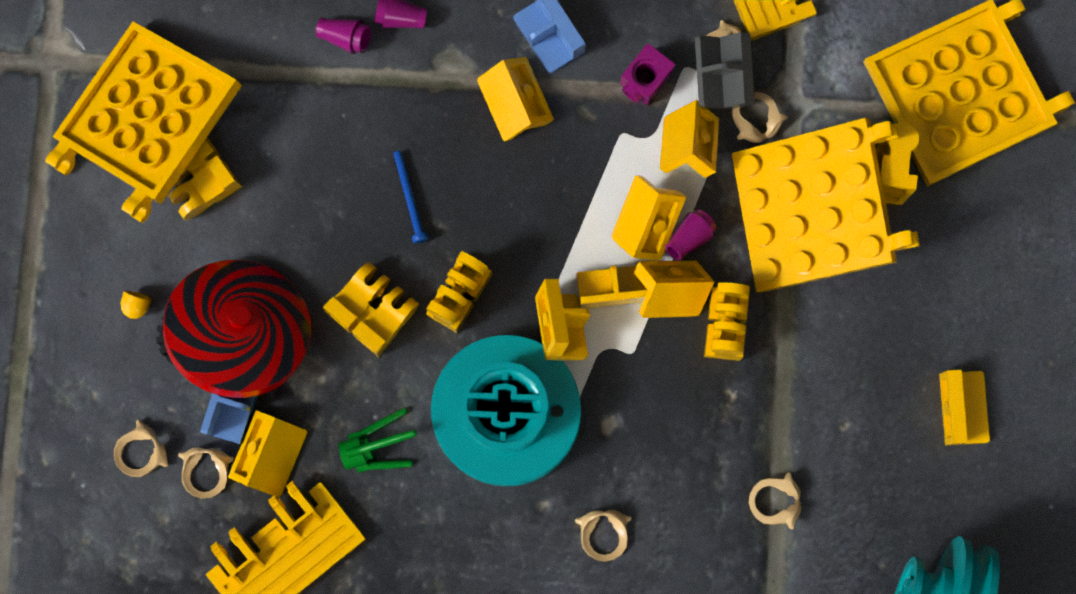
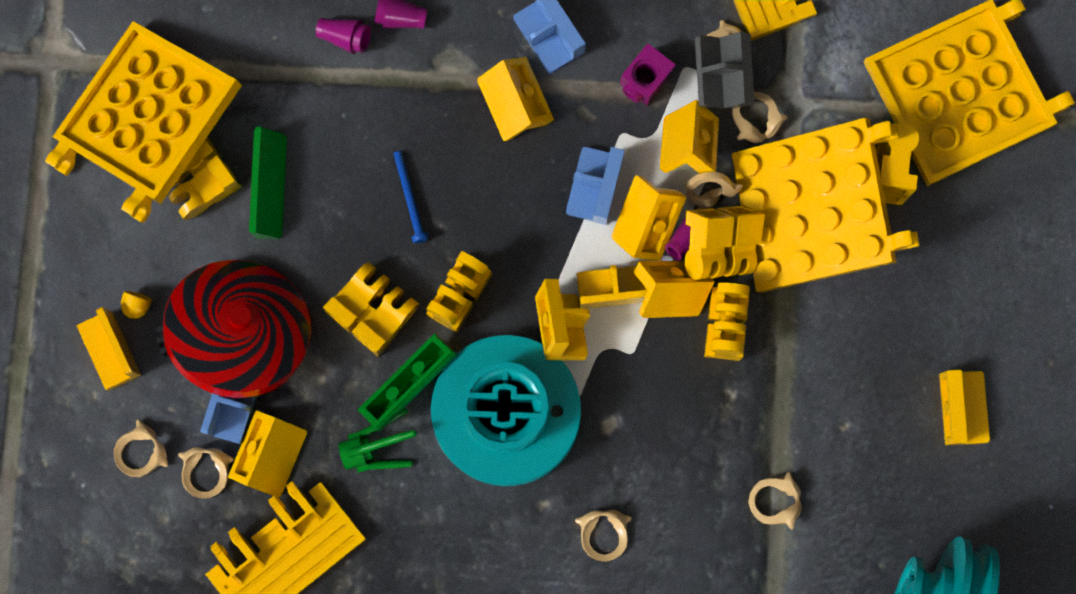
(108, 349): none -> yellow panel
(267, 184): none -> green slope
(407, 382): none -> green slope
(594, 184): none -> medium blue panel
(711, 197): none -> tan piece
(723, 241): none -> yellow legs

